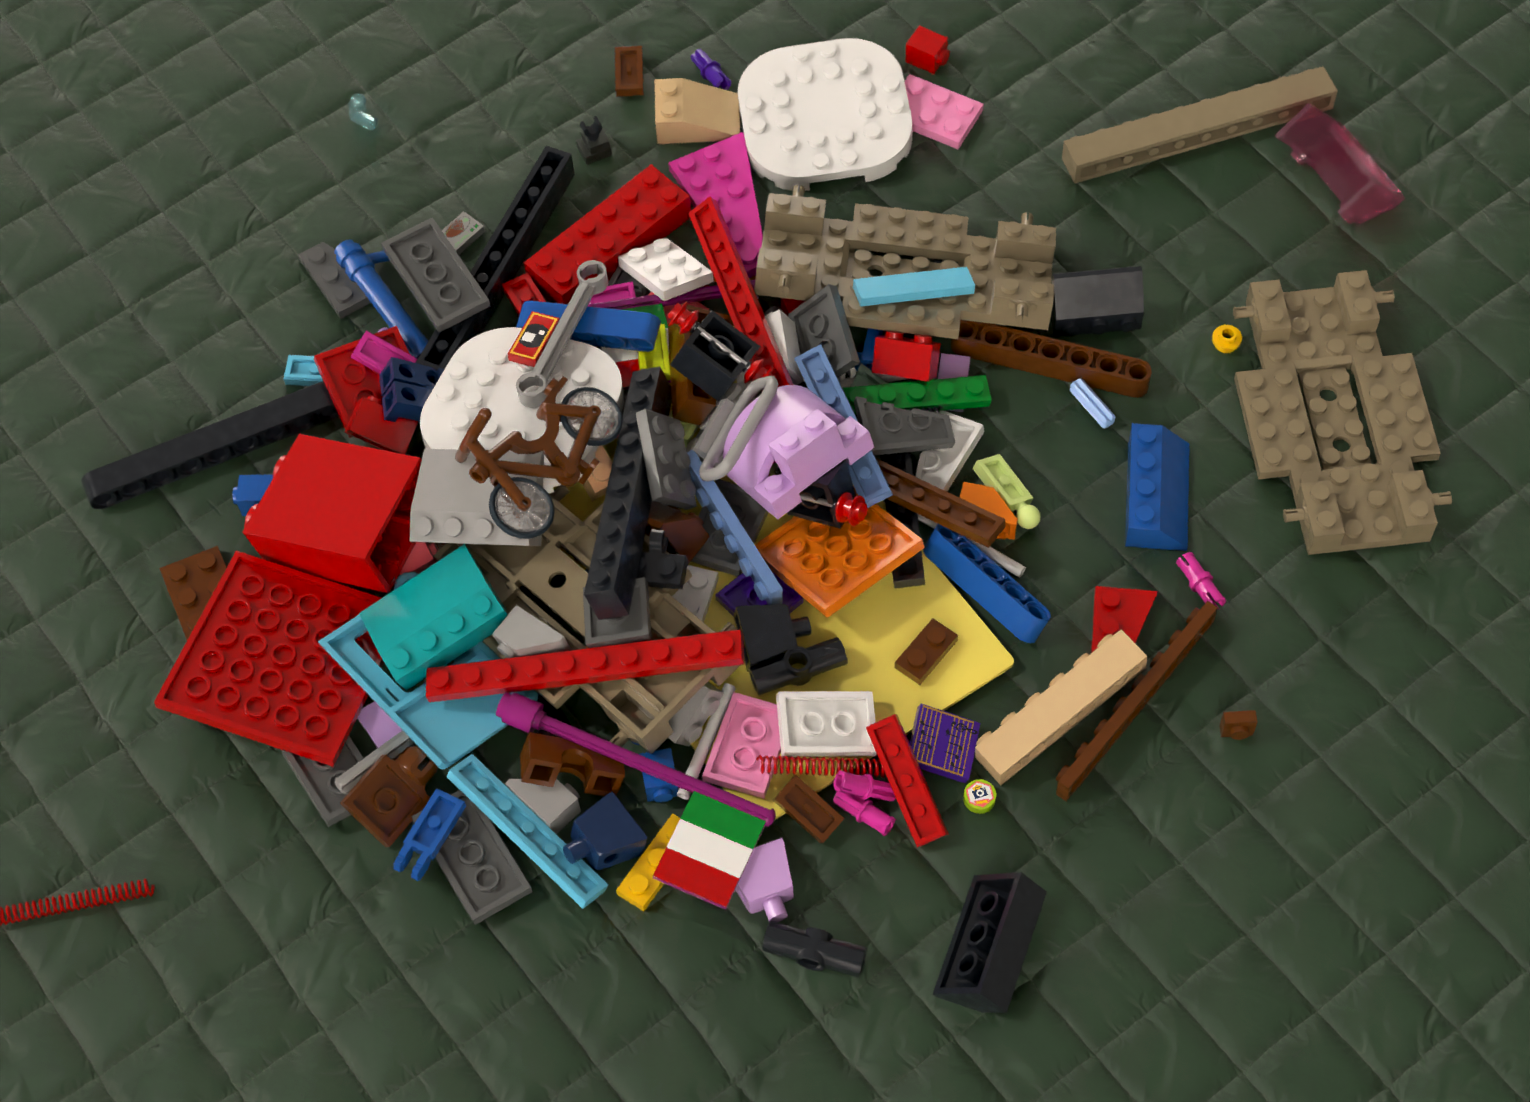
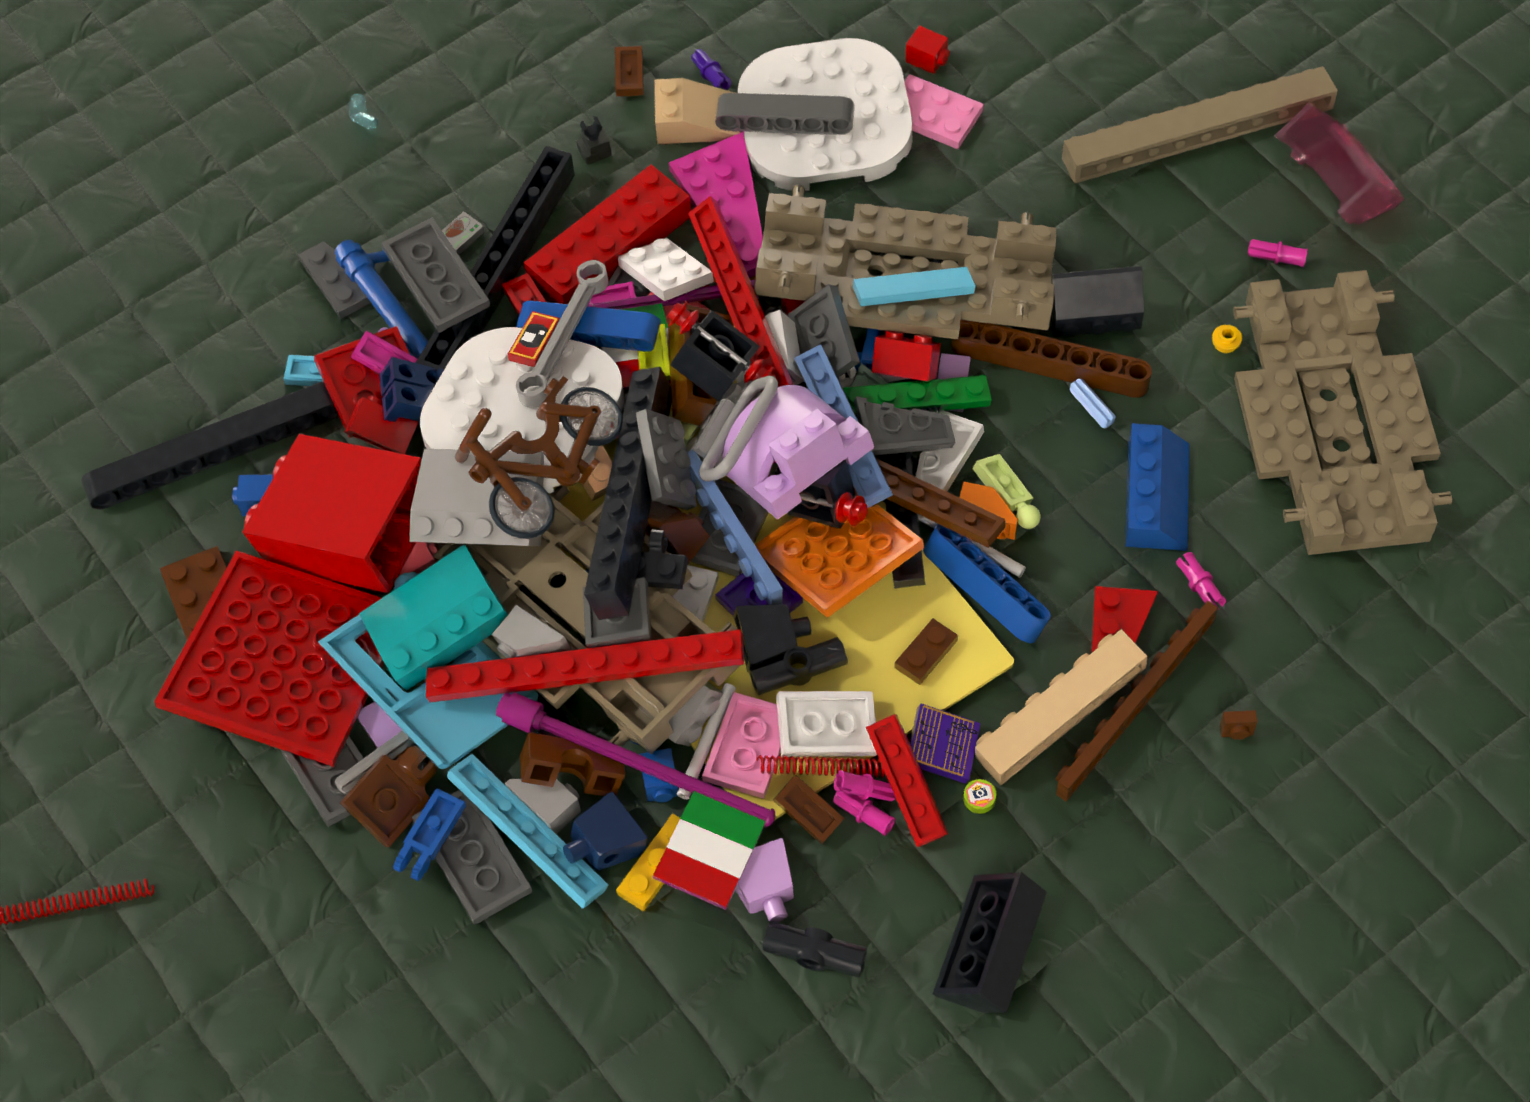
(785, 113): none -> dark grey beam
(1277, 252): none -> dark pink axle

